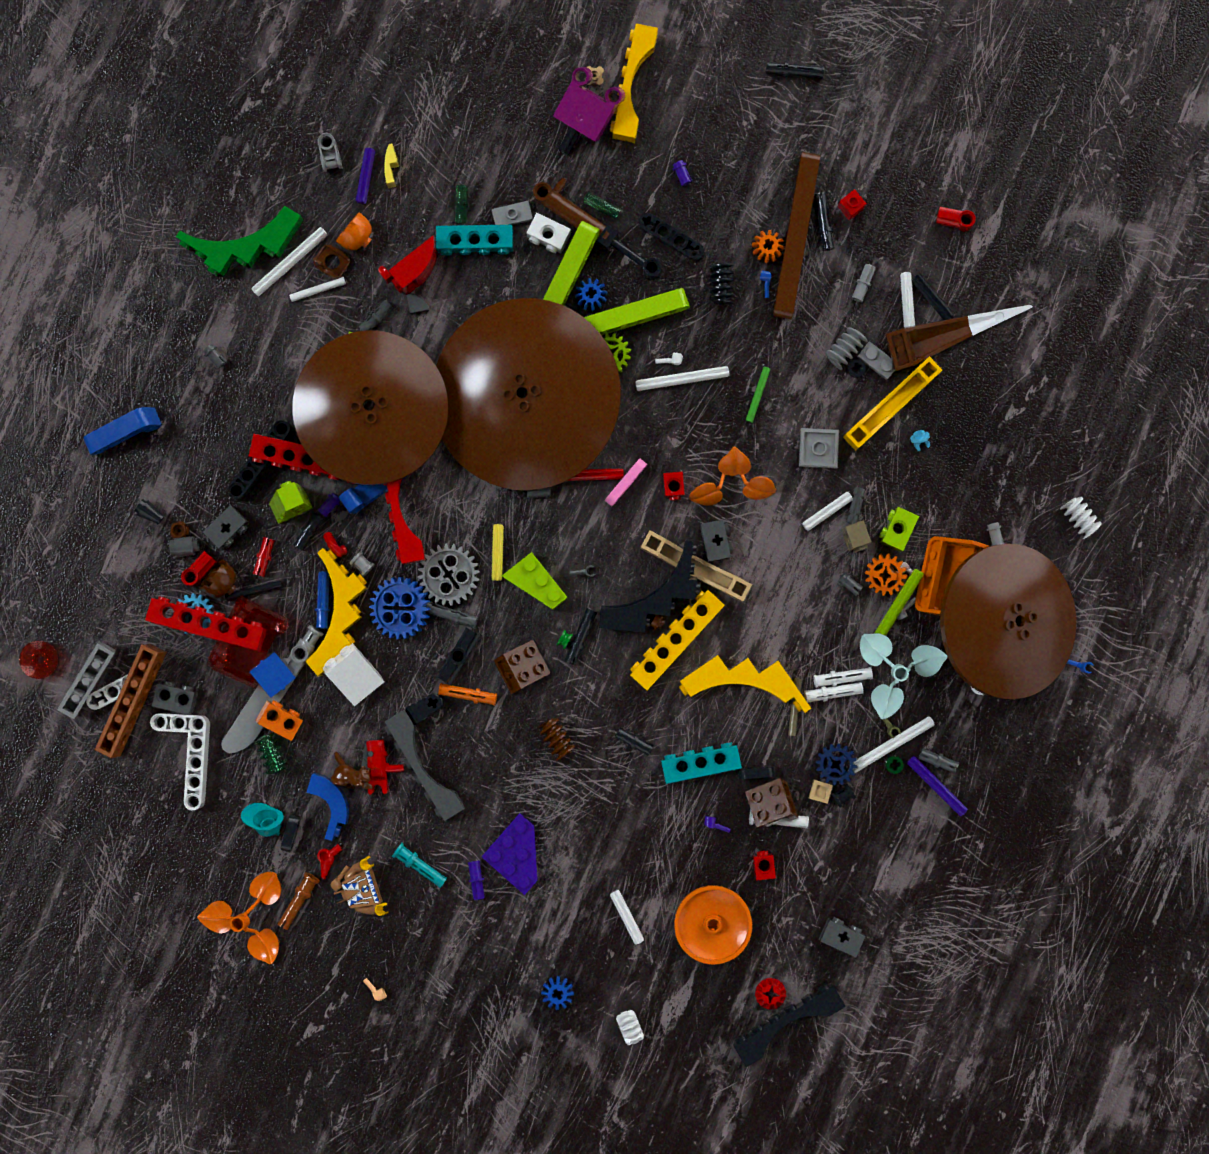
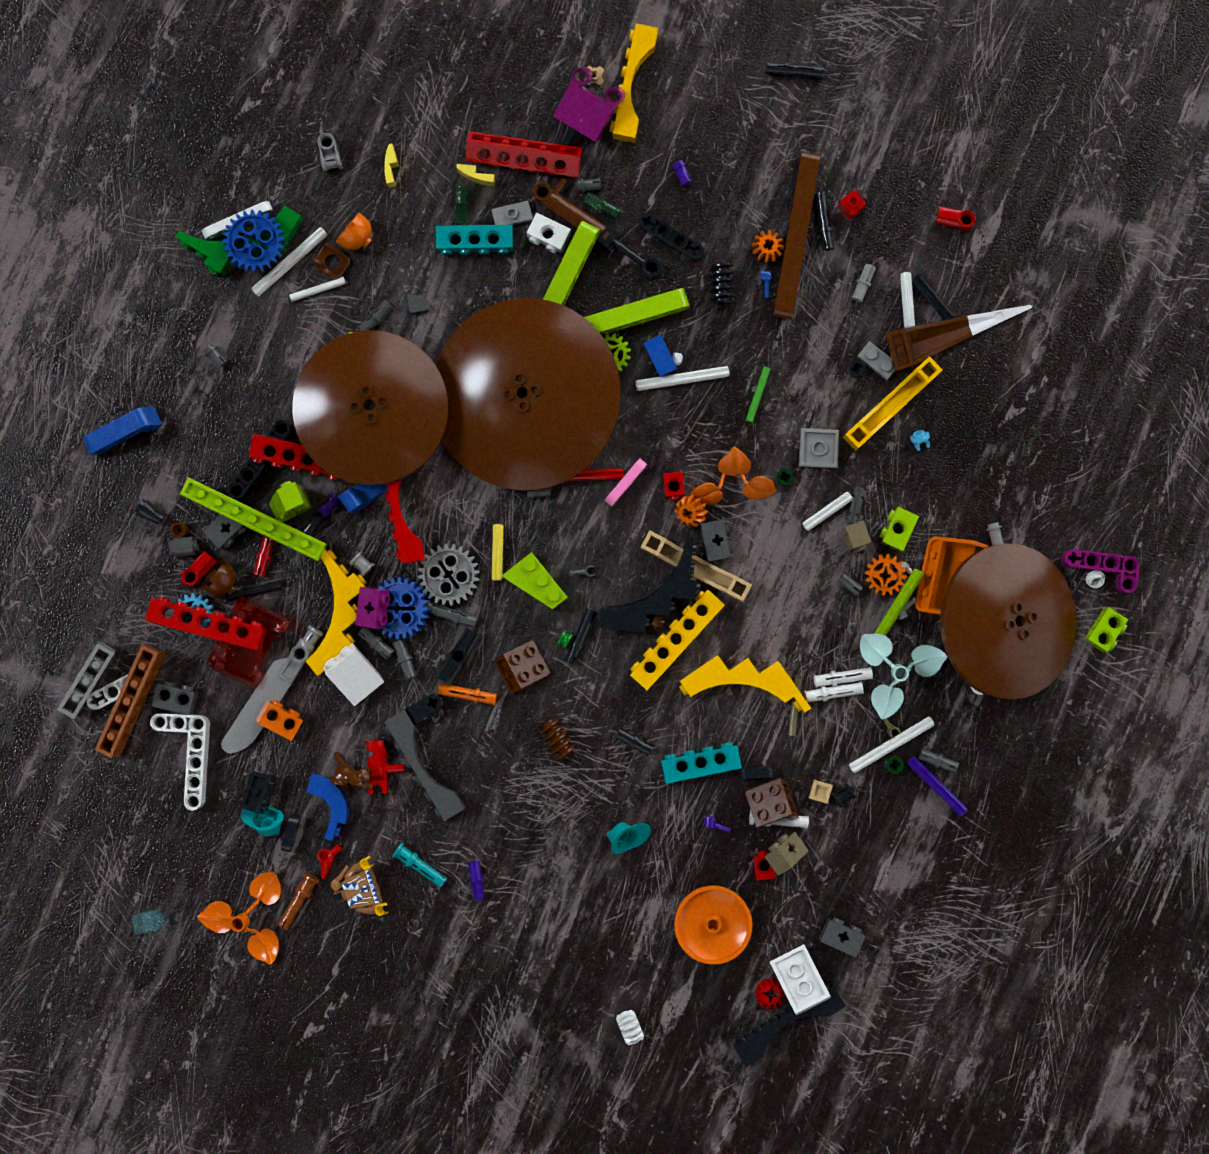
(29, 659): clear red dish -> none
(147, 921): none -> clear light blue brick
(216, 230): none -> white beam
(253, 519): none -> lime tile
(258, 792): none -> black bracket
(262, 225): none -> blue gear
(270, 753): clear green piece -> none
(272, 675): blue piece -> none
(322, 600): blue axle -> none
(333, 546): red arm -> none
(365, 175): dark purple axle -> none
(372, 607): none -> magenta brick
(376, 642): none -> dark grey pin
(377, 994): light nougat hand -> none
(404, 659): none -> dark grey pin
(413, 269): red piece -> none
(470, 173): none -> light yellow slope
(515, 854): dark purple plate -> none
(516, 147): none -> red brick
(556, 999): blue gear -> none
(585, 291): blue gear -> none
(588, 185): none -> dark grey pin
(627, 837): none -> teal piece
(627, 917): white axle -> none
(660, 356): none -> blue slope
(691, 518): none -> orange gear
(786, 853): none -> dark tan brick
(787, 472): none -> dark green bush
(800, 979): none -> white plate
(830, 769): dark blue gear -> none
(845, 346): light grey piece -> none
(1080, 665): blue hand -> none
(1081, 516): white piece -> none
(1095, 579): none -> white plate
(1100, 564): none -> magenta beam
(1102, 626): none -> lime brick

